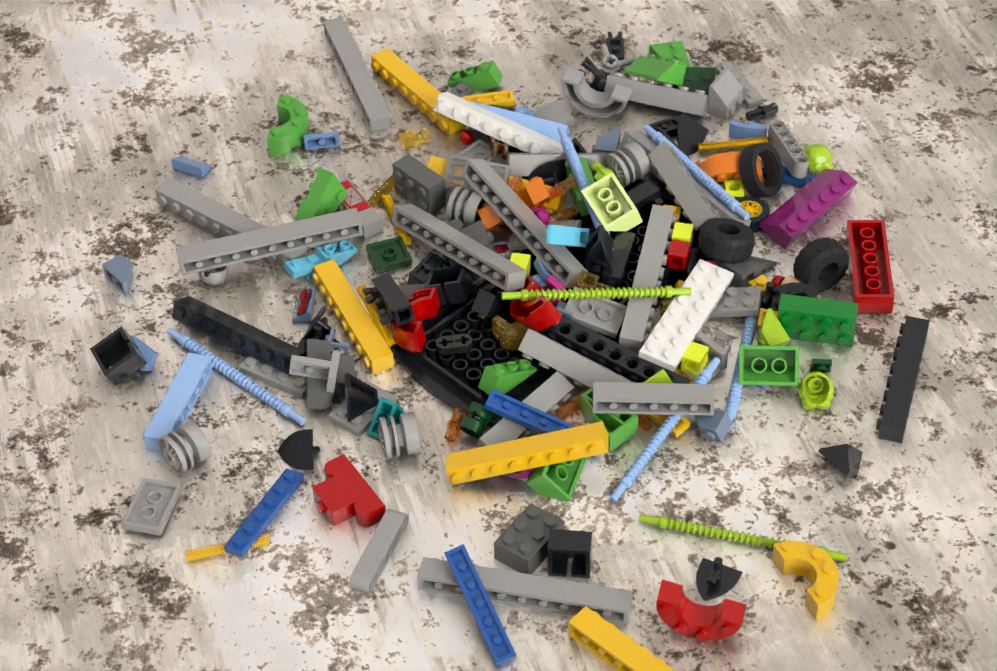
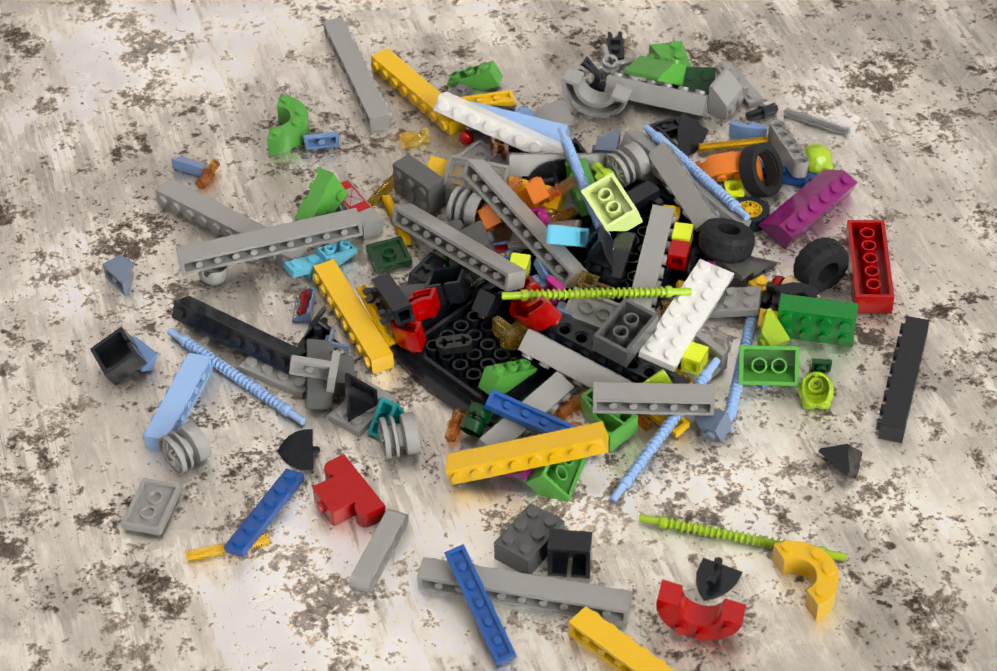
(207, 174): none -> clear orange axle
(625, 332): none -> dark grey brick
(811, 120): none -> light grey axle

